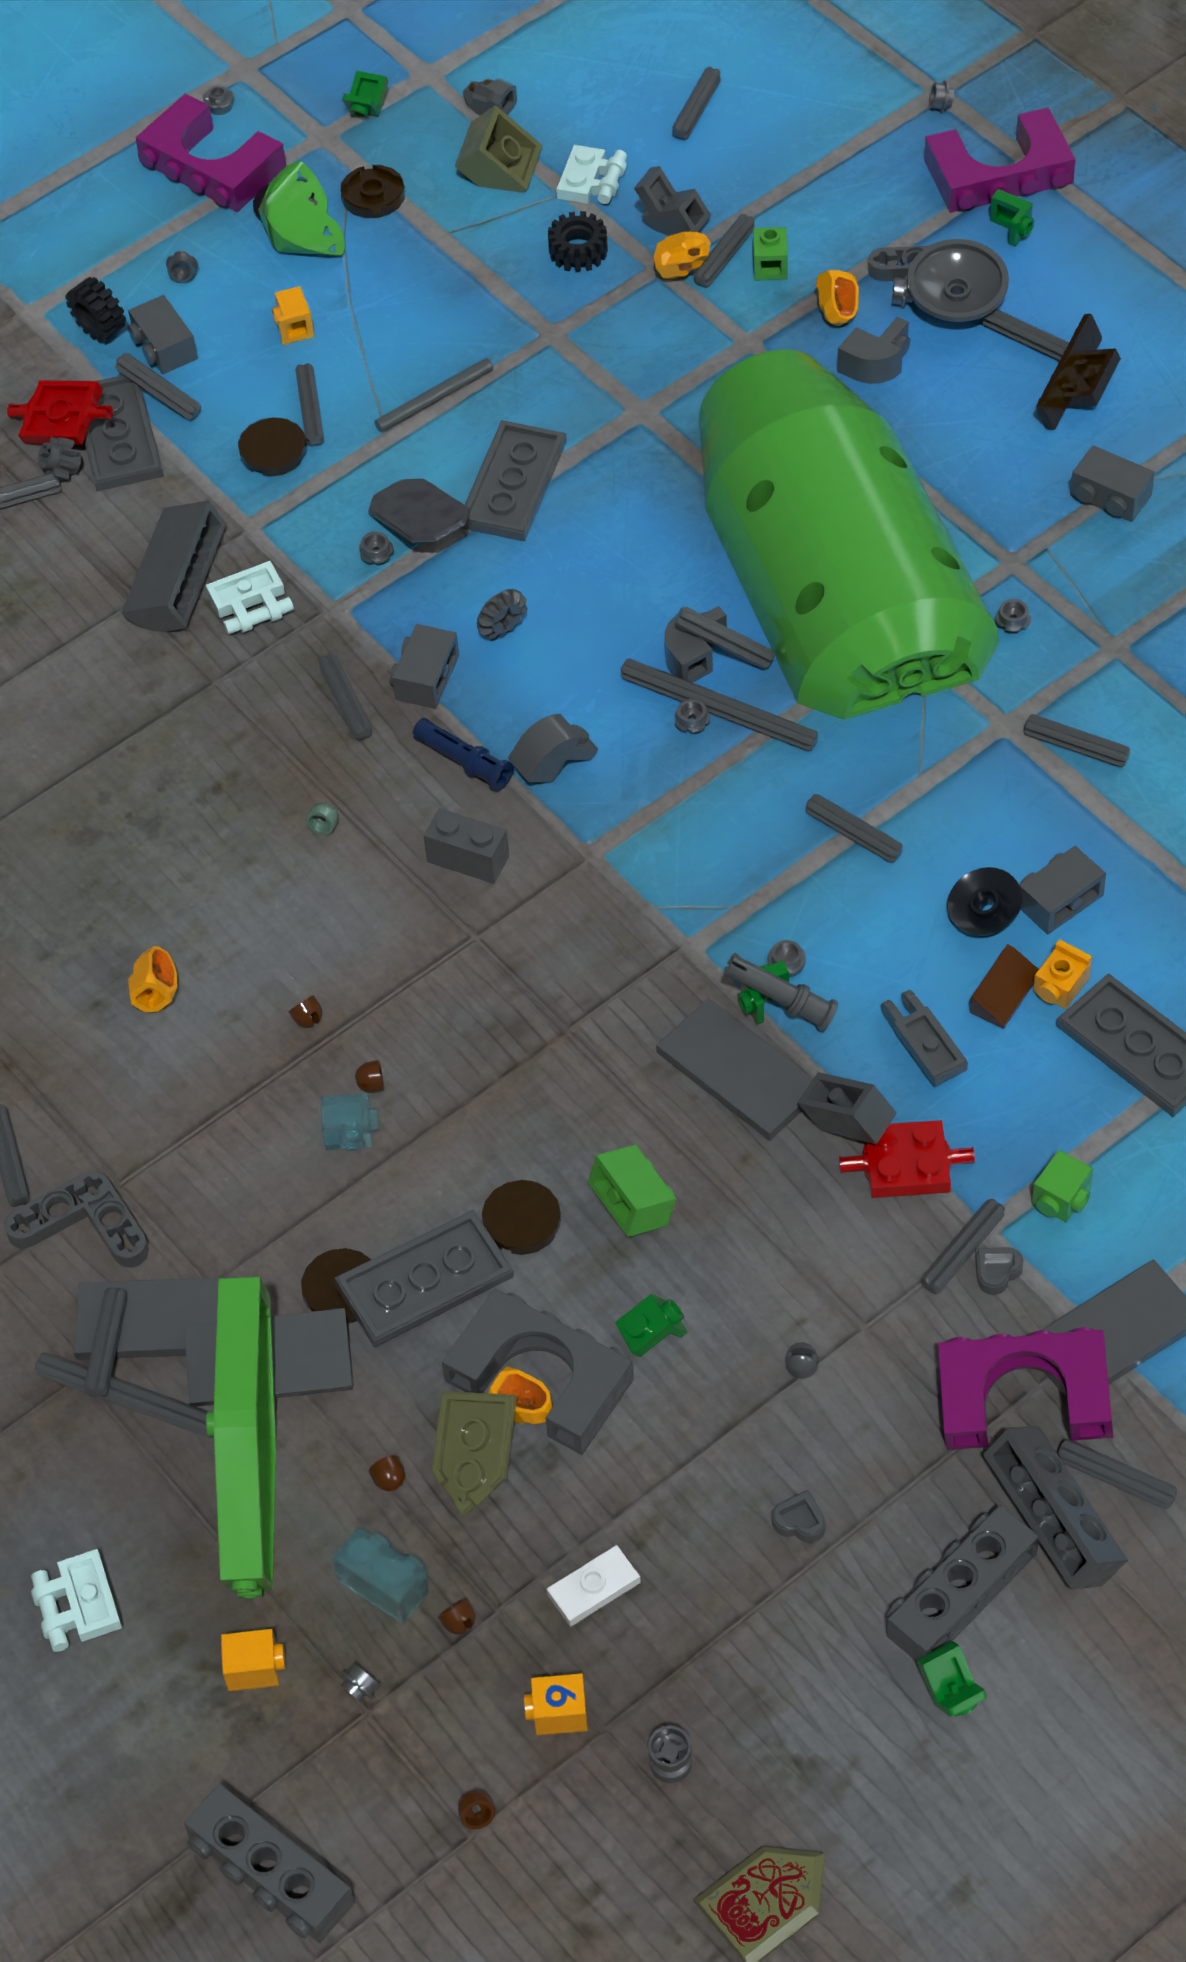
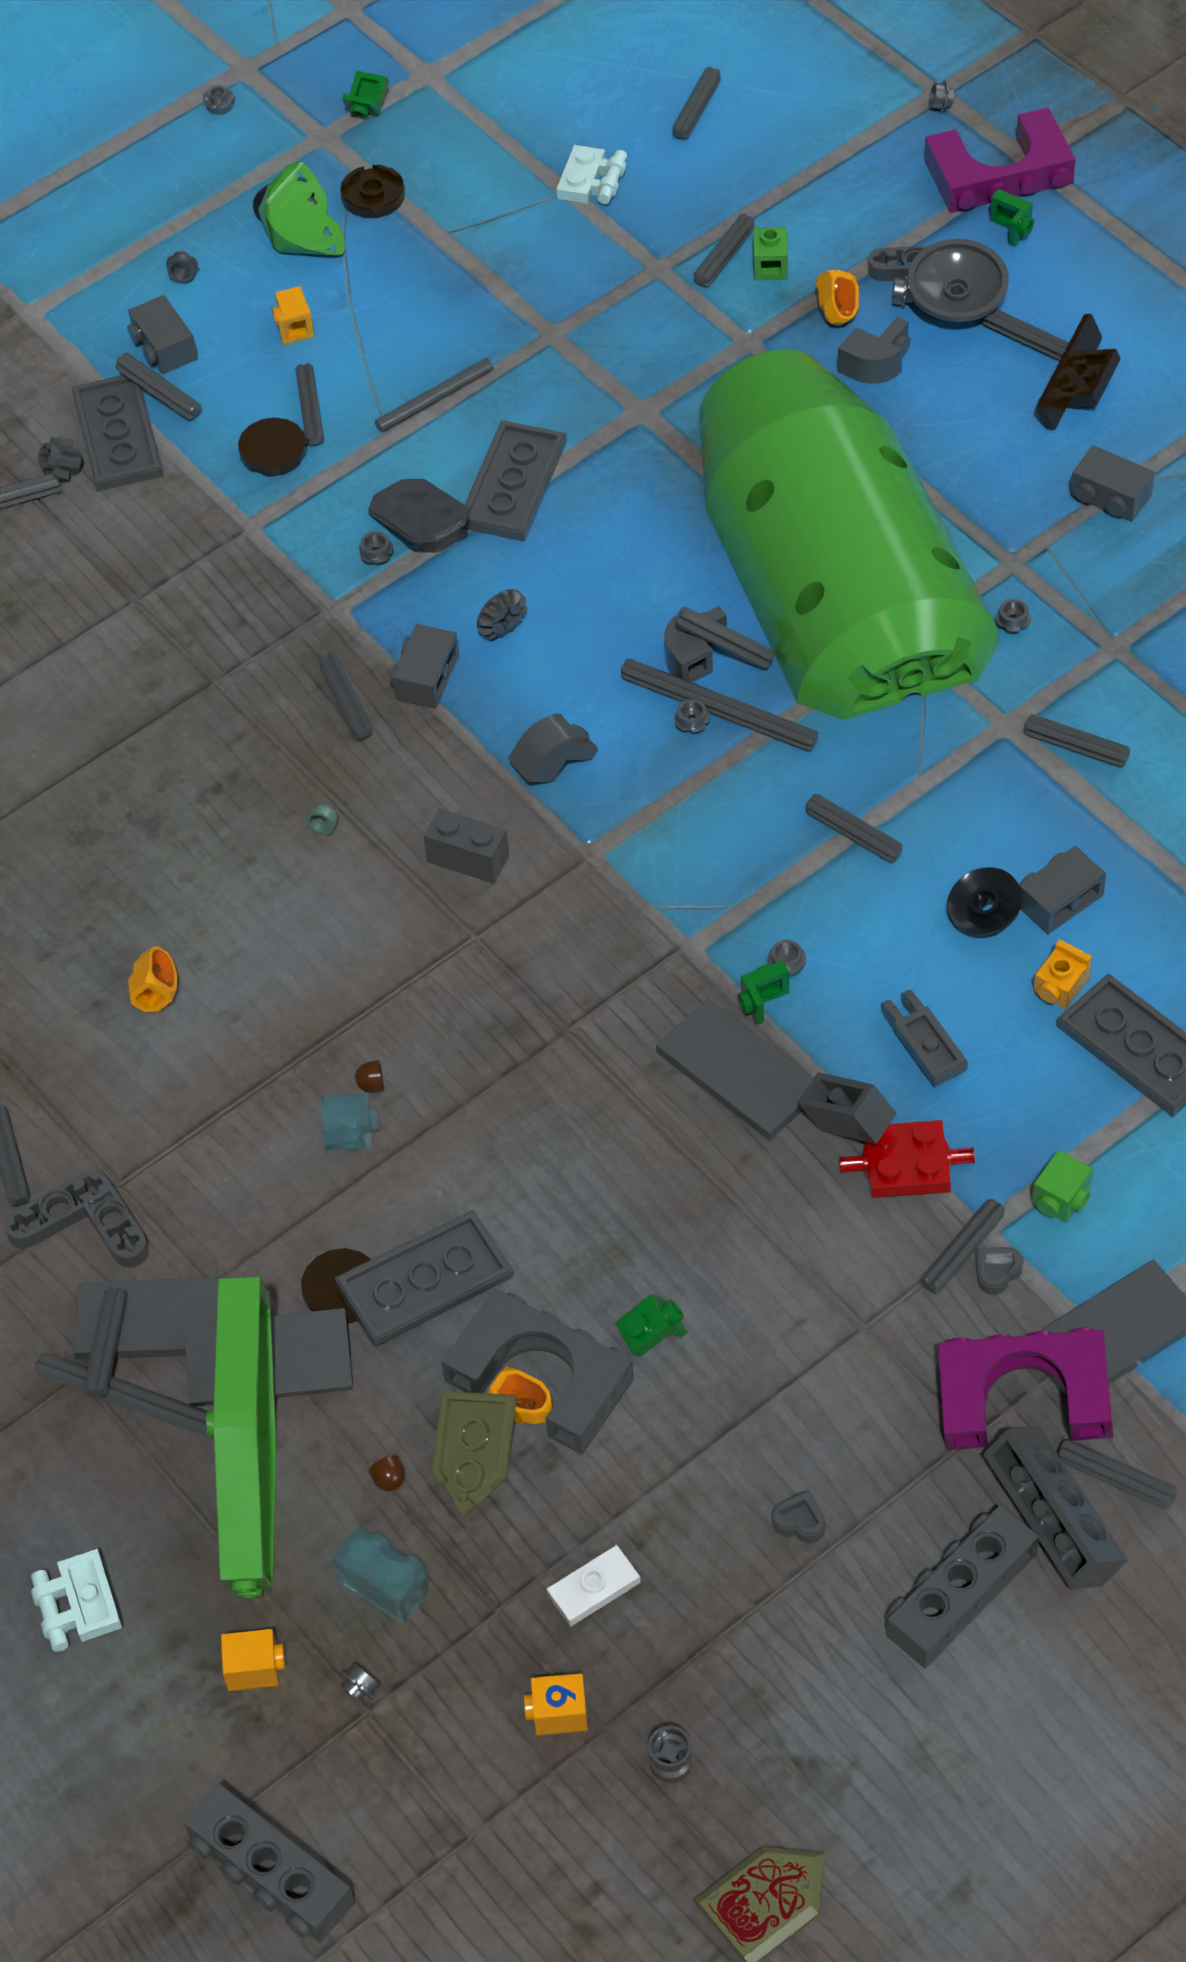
(60, 411): red plate -> none
(95, 309): black tyre -> none
(174, 567): dark grey brick -> none
(226, 180): magenta arch -> none
(245, 590): light aqua plate -> none
(307, 1012): reddish brown hinge -> none
(458, 1617): reddish brown hinge -> none
(475, 760): dark blue pin -> none
(479, 1819): reddish brown hinge -> none
(488, 93): dark grey rock -> none
(498, 152): olive slope -> none
(522, 1216): dark brown tile -> none
(577, 254): black tyre -> none
(631, 1190): bright green brick -> none
(670, 210): dark grey brick -> none
(681, 254): light orange rock -> none
(796, 998): dark grey pin -> none
(798, 1363): dark grey hinge -> none
(950, 1680): green bracket -> none
(1003, 987): reddish brown slope -> none

